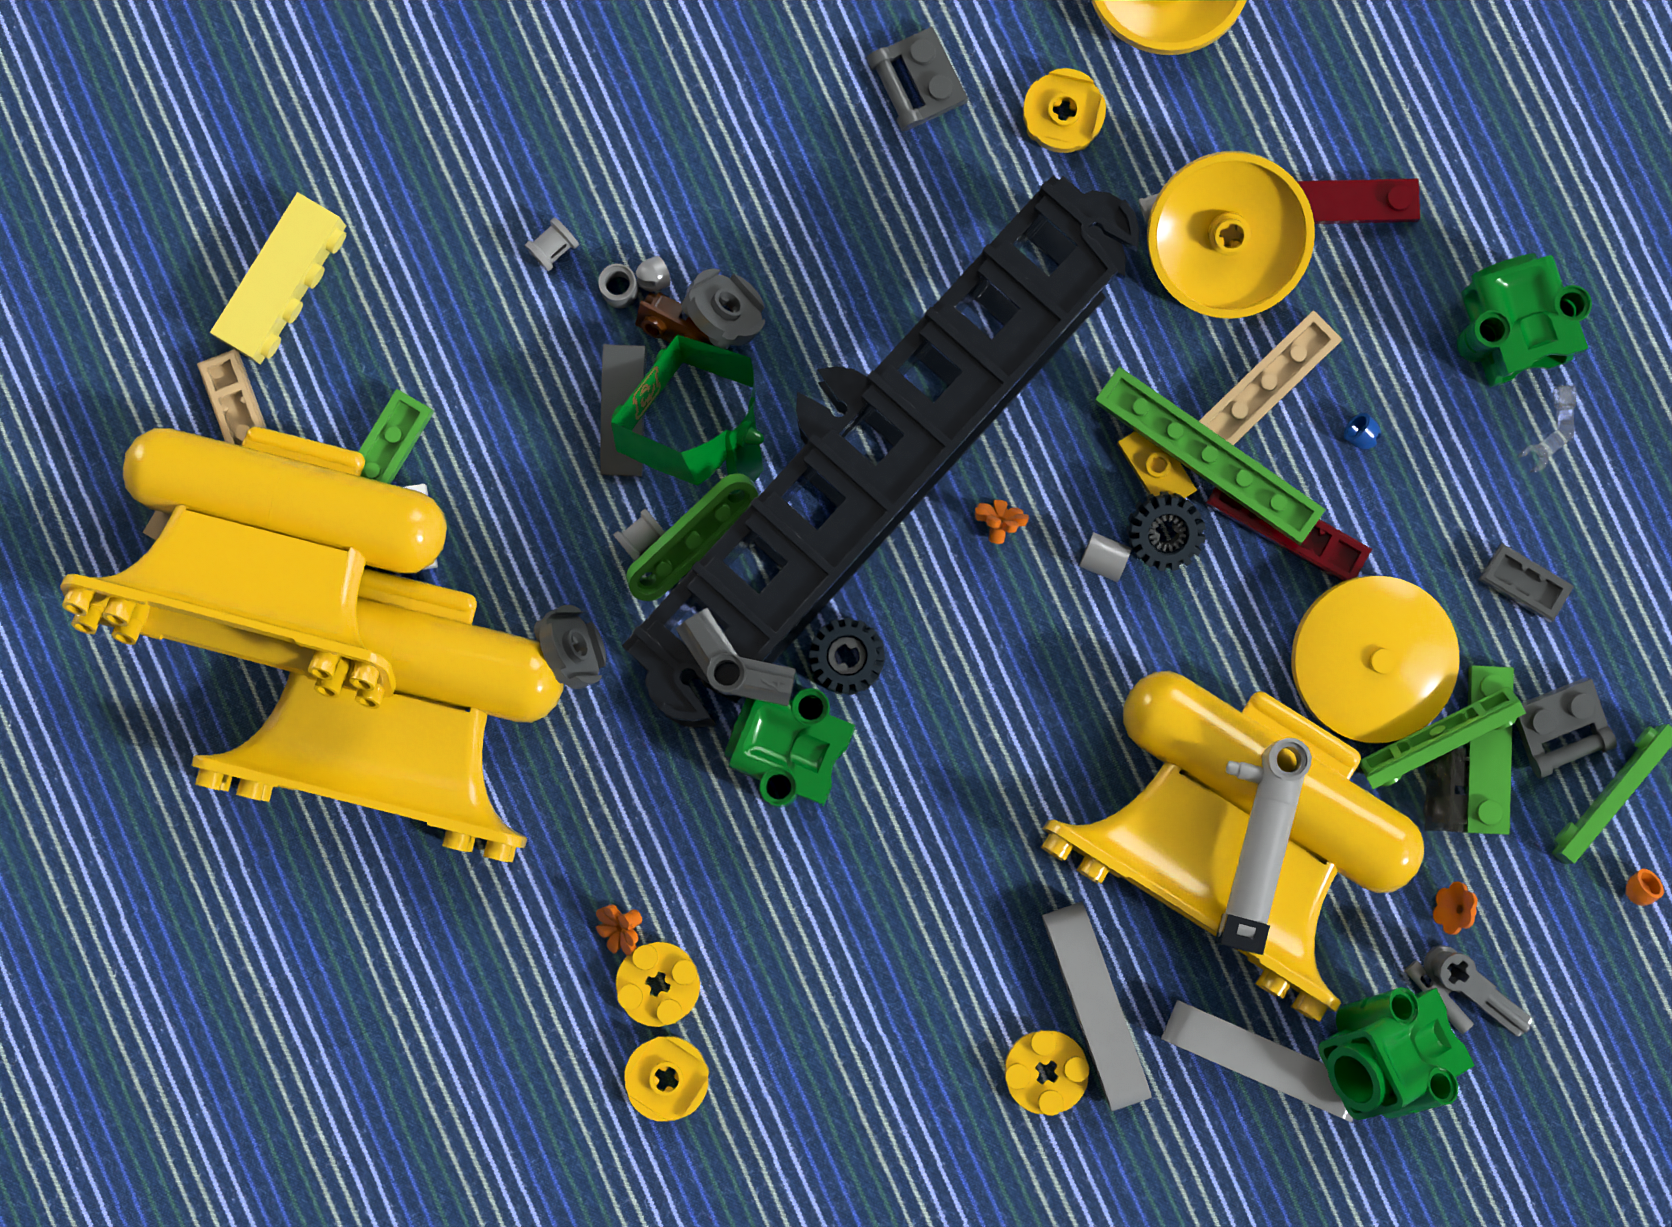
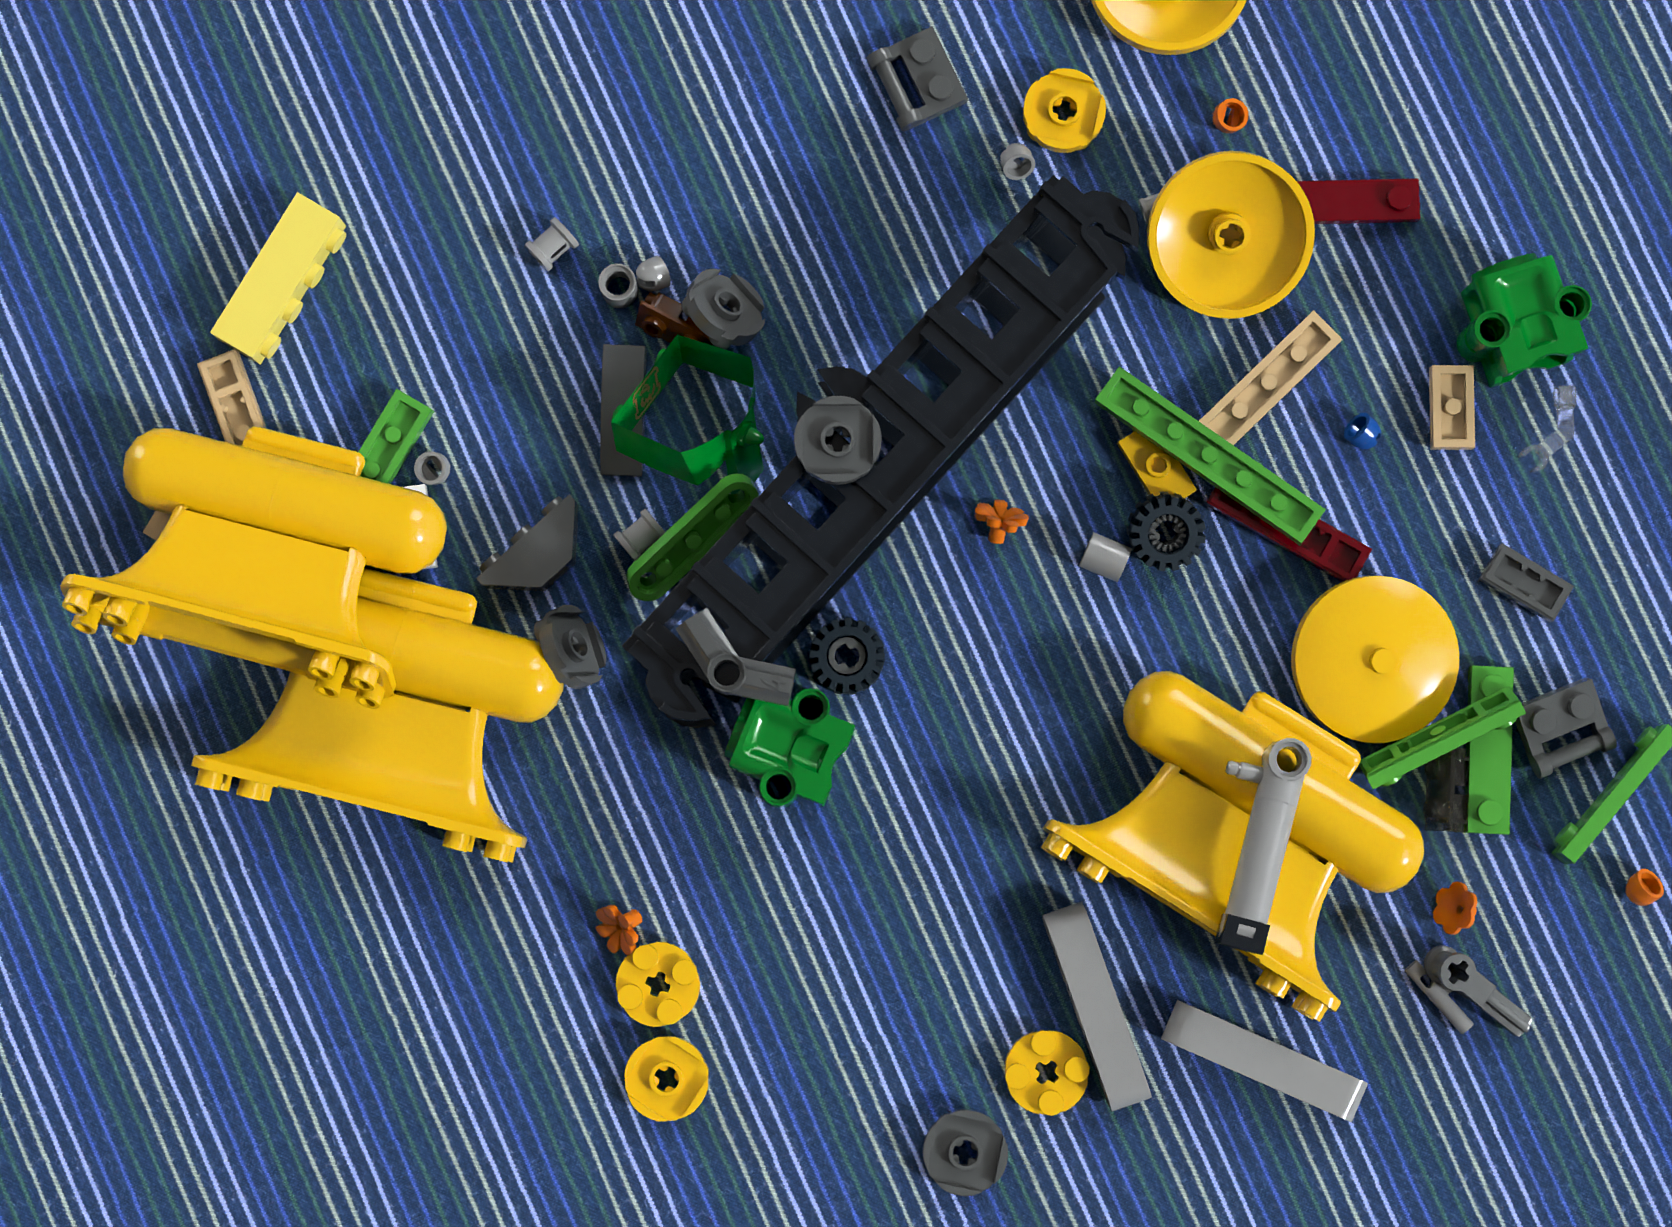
(426, 473): none -> light grey hinge
(538, 552): none -> dark grey slope
(821, 459): none -> dark grey plate
(979, 1172): none -> dark grey plate
(1013, 166): none -> light grey hinge
(1237, 117): none -> orange hinge
(1394, 1054): green piece -> none
(1452, 407): none -> tan plate

